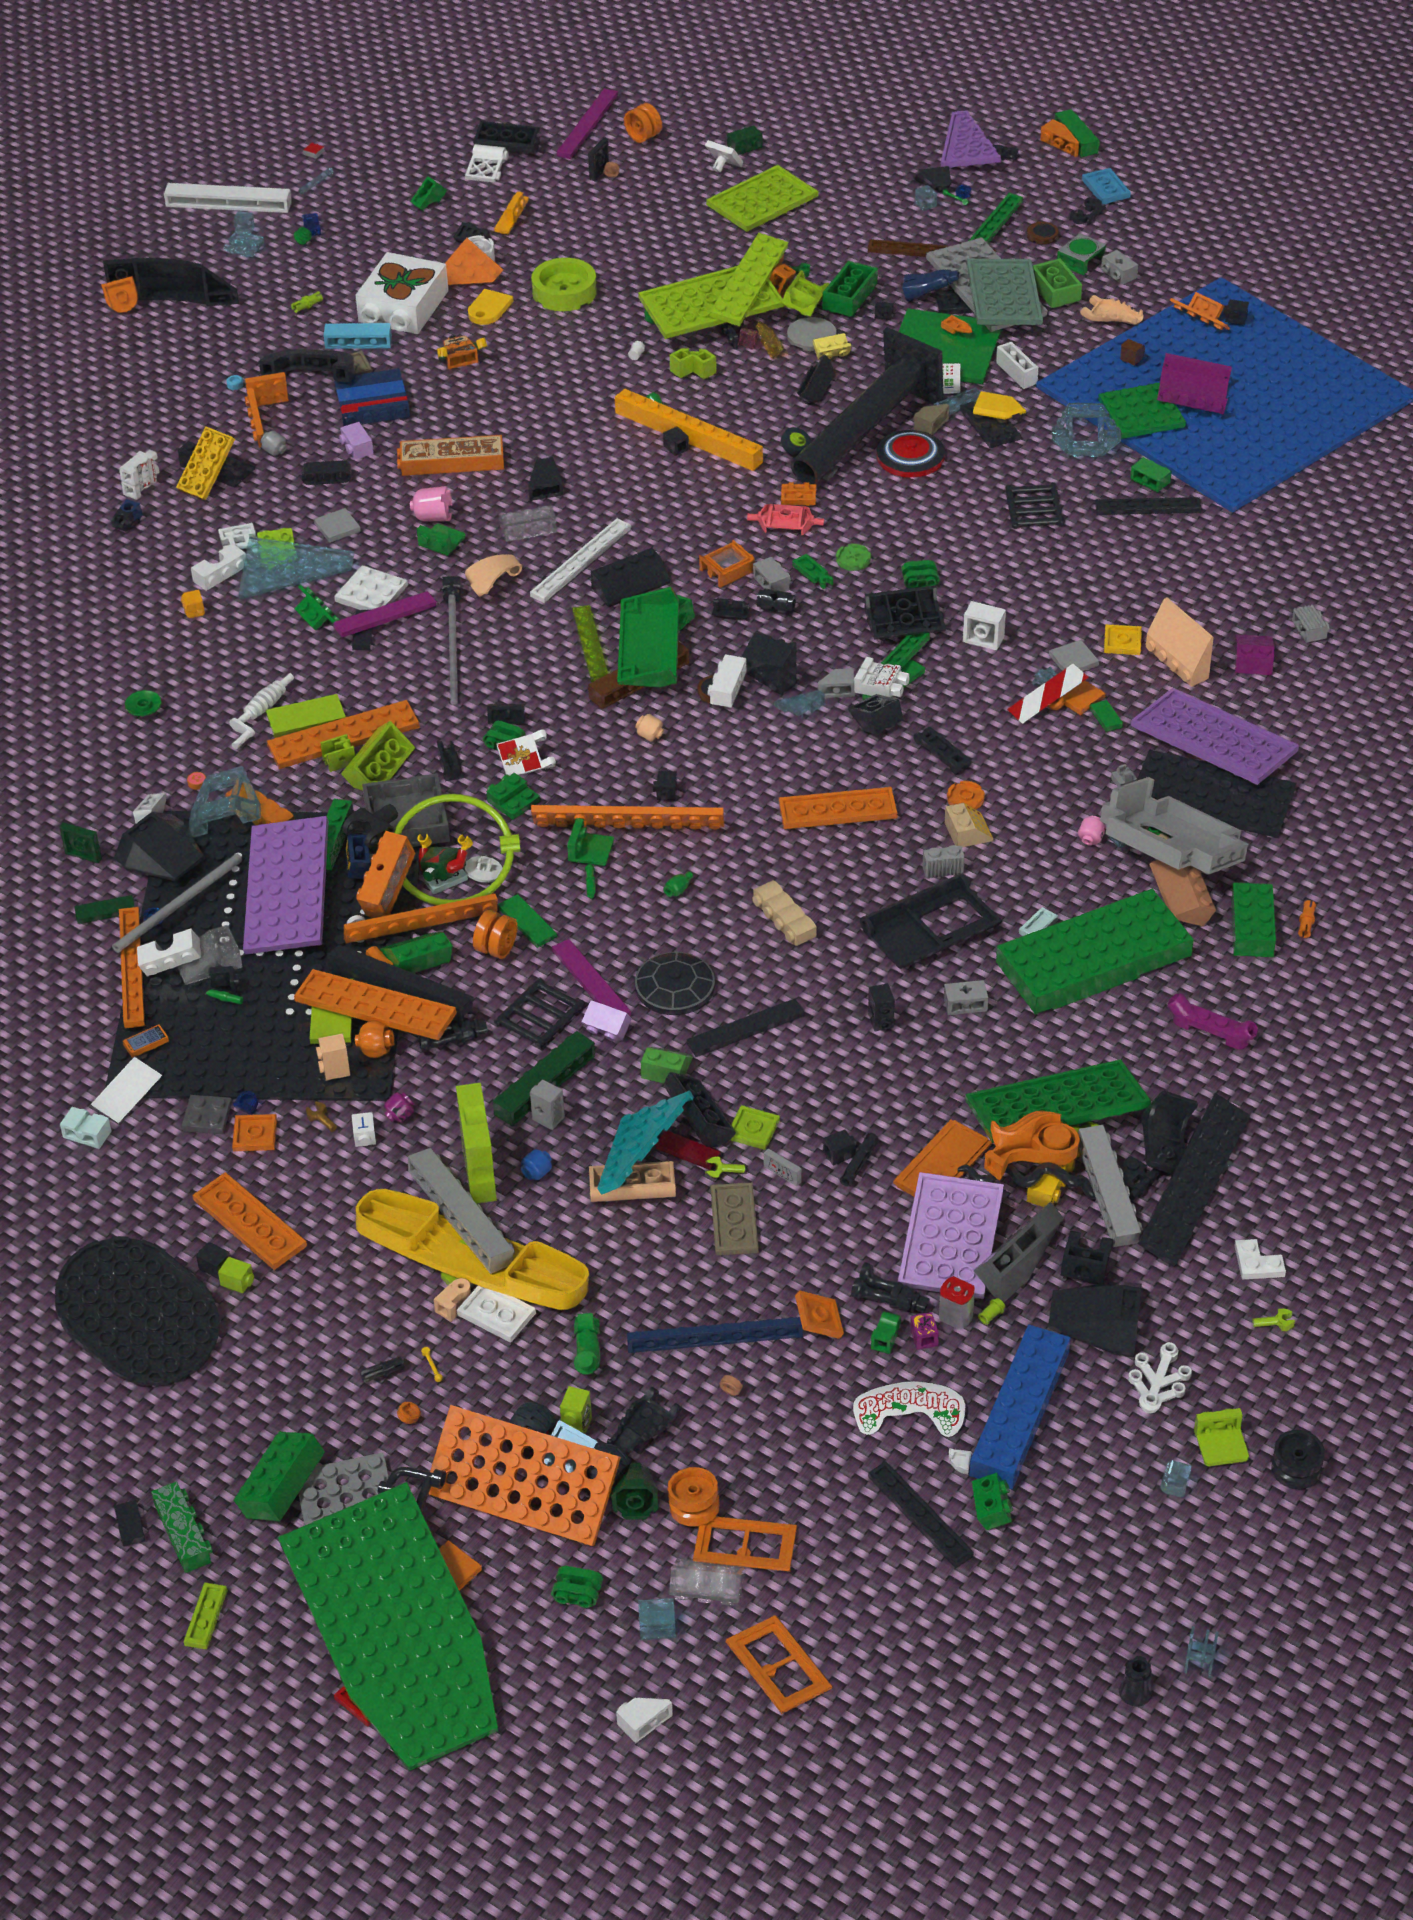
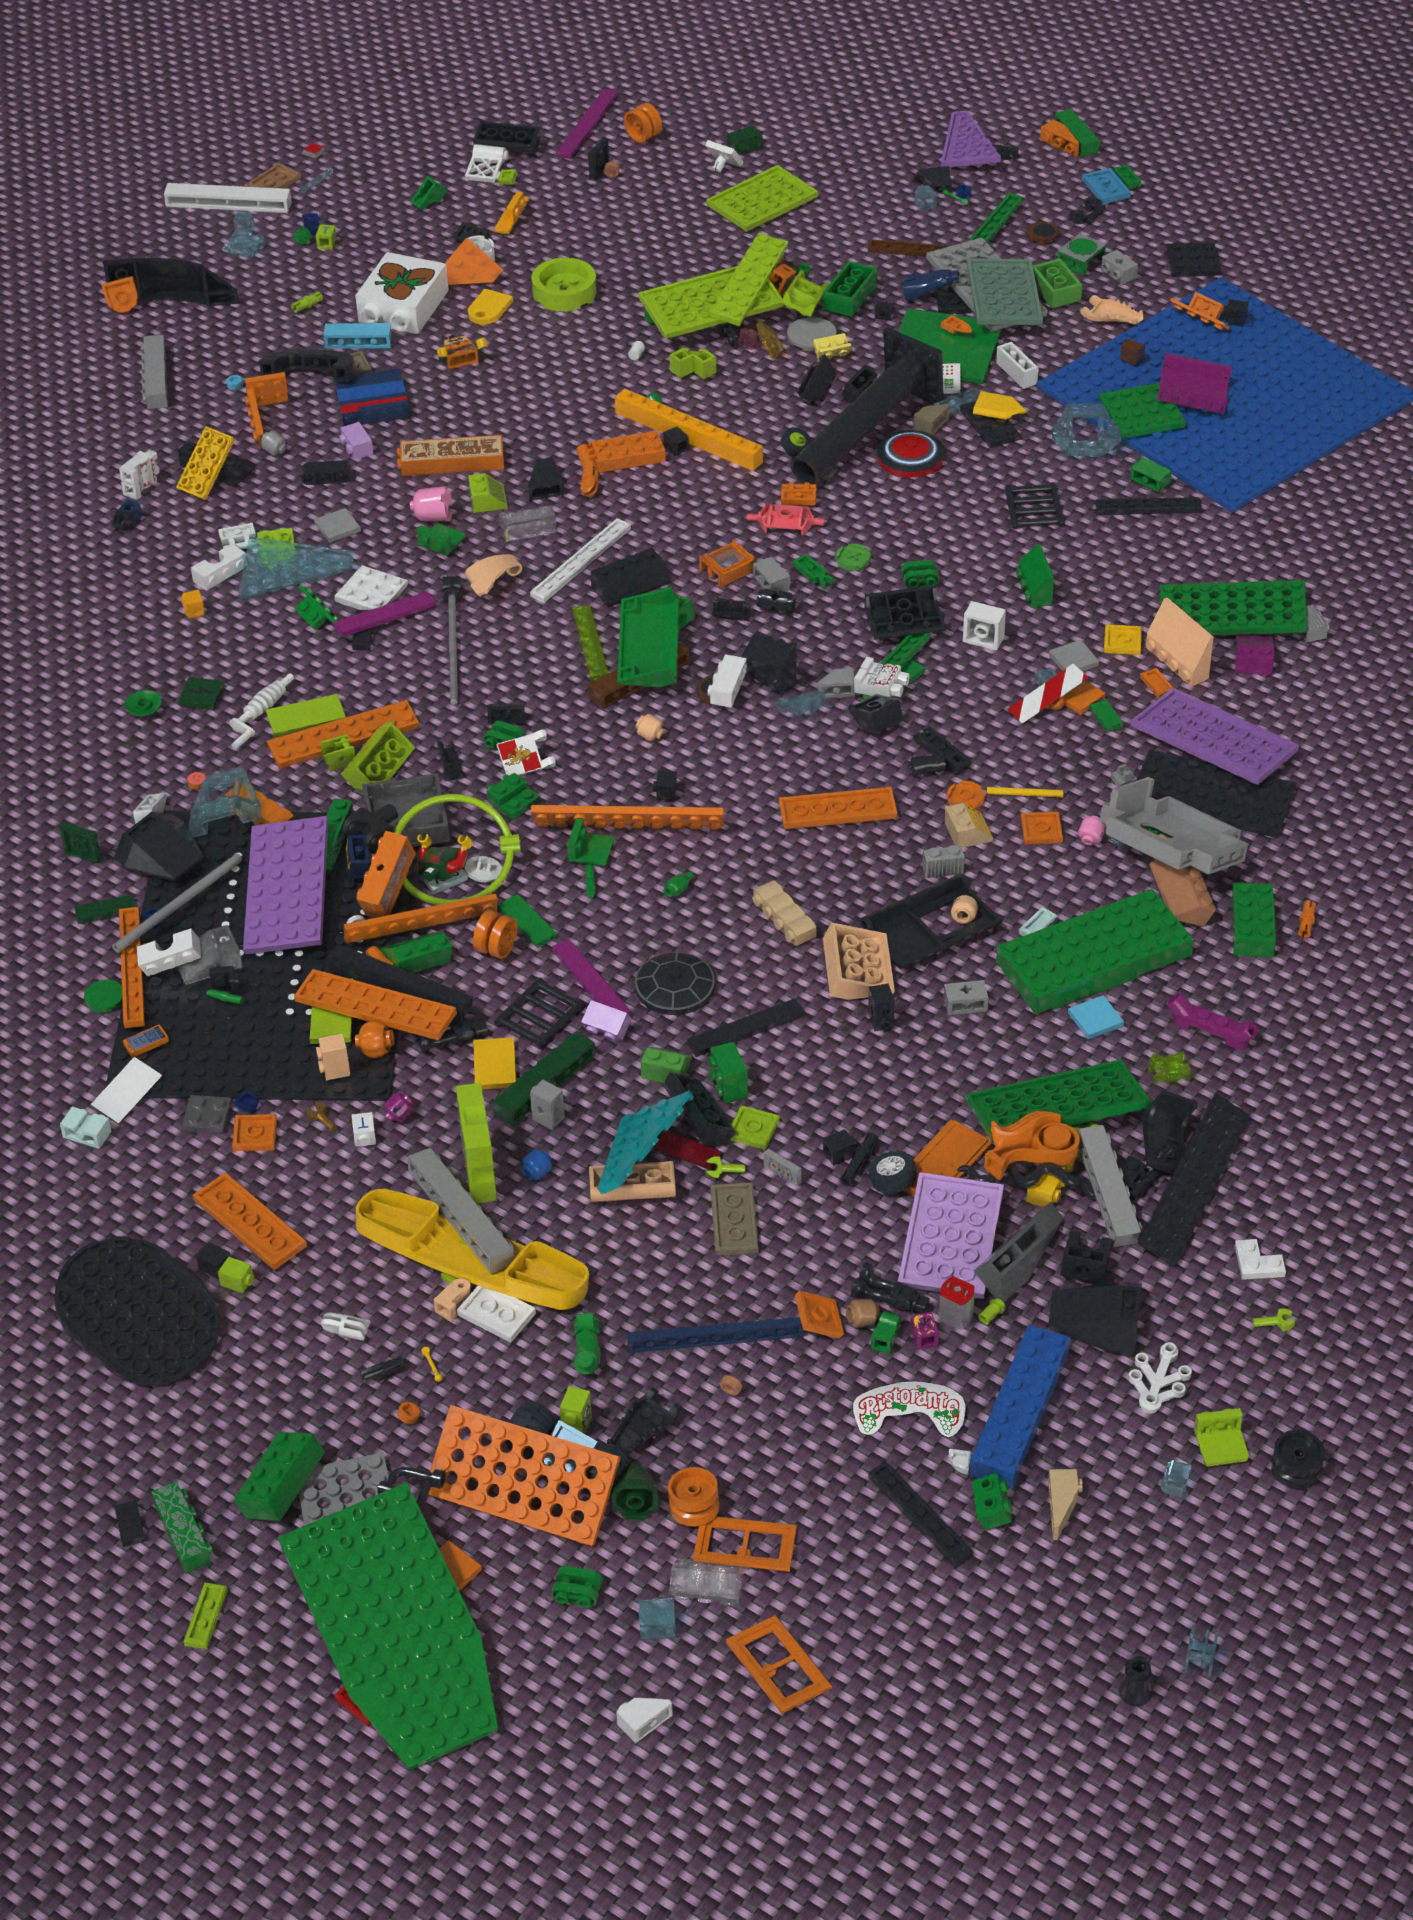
(103, 996): none -> green tile
(154, 372): none -> light grey brick
(201, 693): none -> dark green tile
(276, 177): none -> medium nougat tile
(326, 237): none -> lime brick
(345, 1325): none -> white arm
(486, 493): none -> lime slope
(494, 1062): none -> yellow tile
(507, 177): none -> lime tile
(589, 480): none -> orange arm
(623, 452): none -> orange hinge
(728, 1073): none -> green brick
(856, 961): none -> light nougat slope
(859, 383): none -> black brick
(862, 1313): none -> medium nougat head
(892, 1172): none -> black wheel
(927, 764): none -> black piece
(964, 909): none -> light nougat head
(1024, 792): none -> yellow bar
(1036, 577): none -> green slope
(1041, 828): none -> orange tile
(1063, 1496): none -> tan slope
(1095, 1017): none -> medium azure tile
(1127, 176): none -> green plate
(1156, 682): none -> orange tile
(1172, 1065): none -> clear neon green animal
(1193, 259): none -> black plate
(1242, 602): none -> green piece

